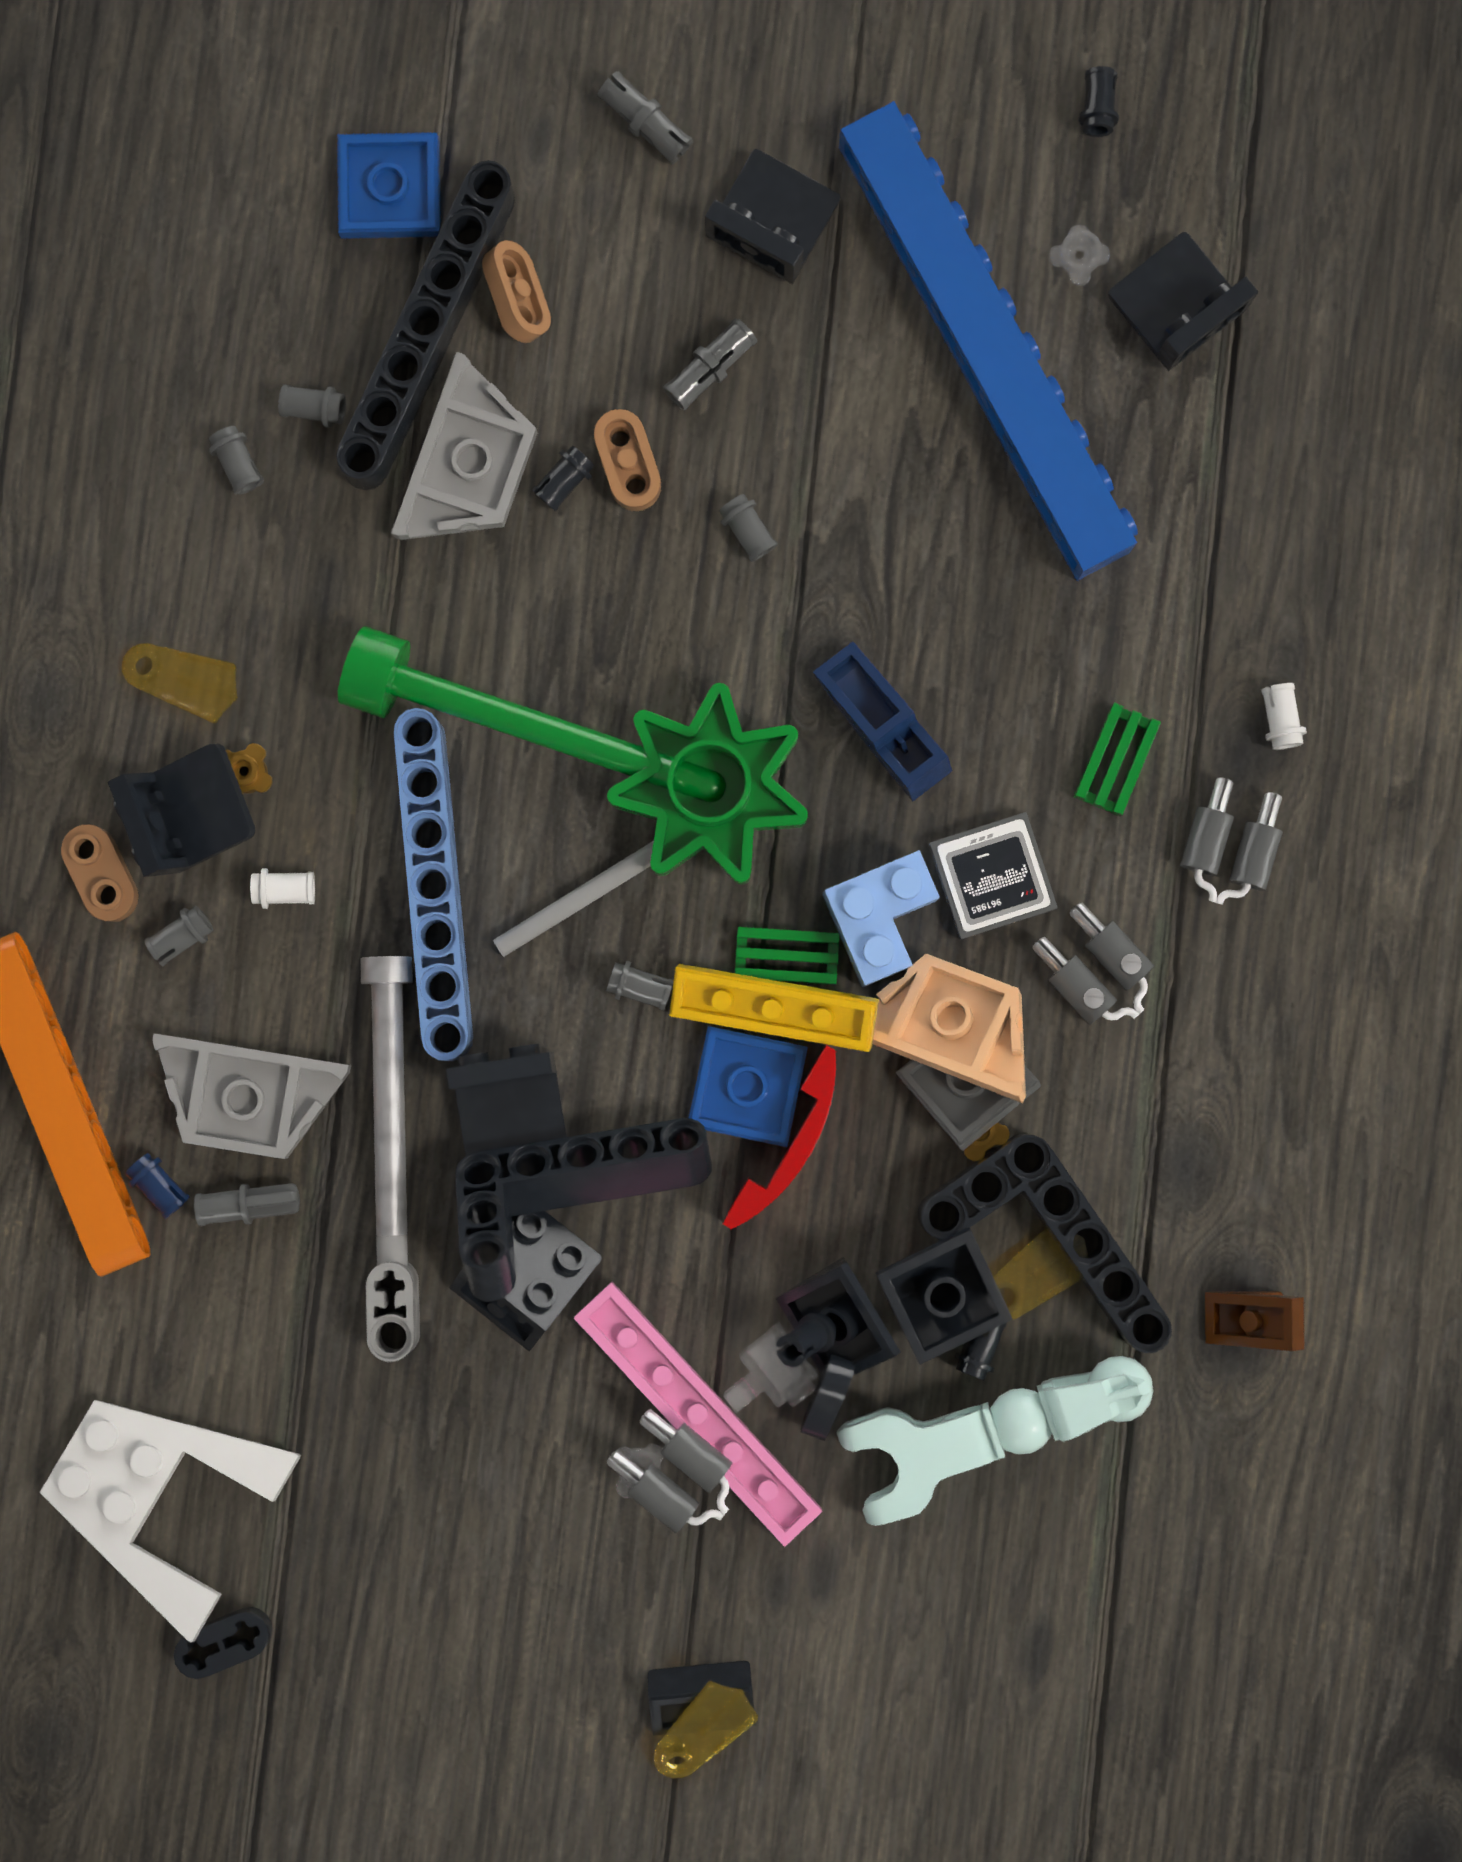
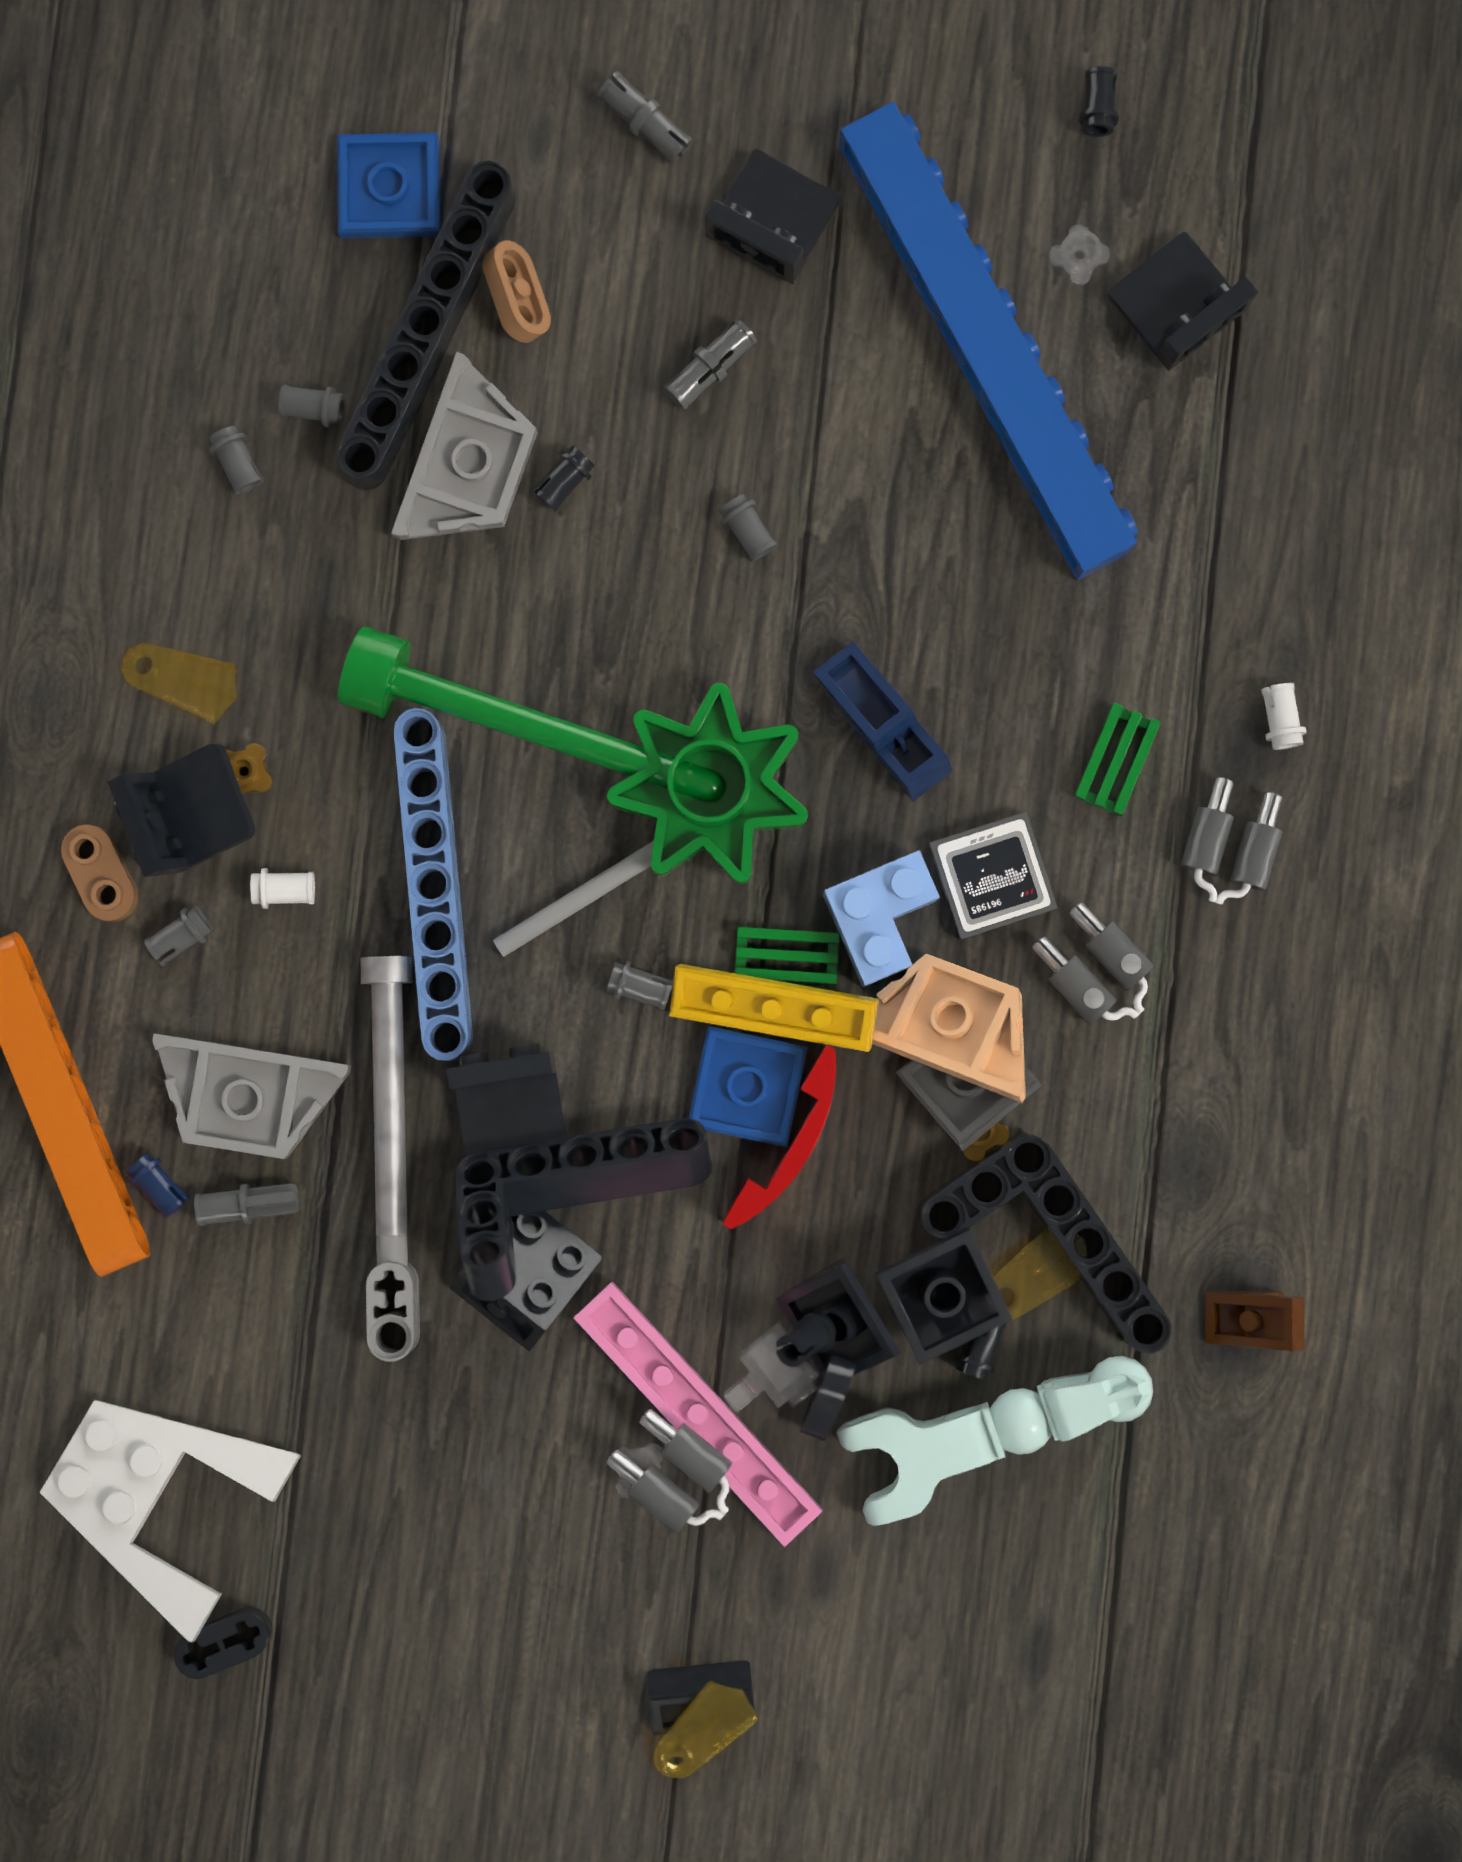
(629, 461): medium nougat plate -> none

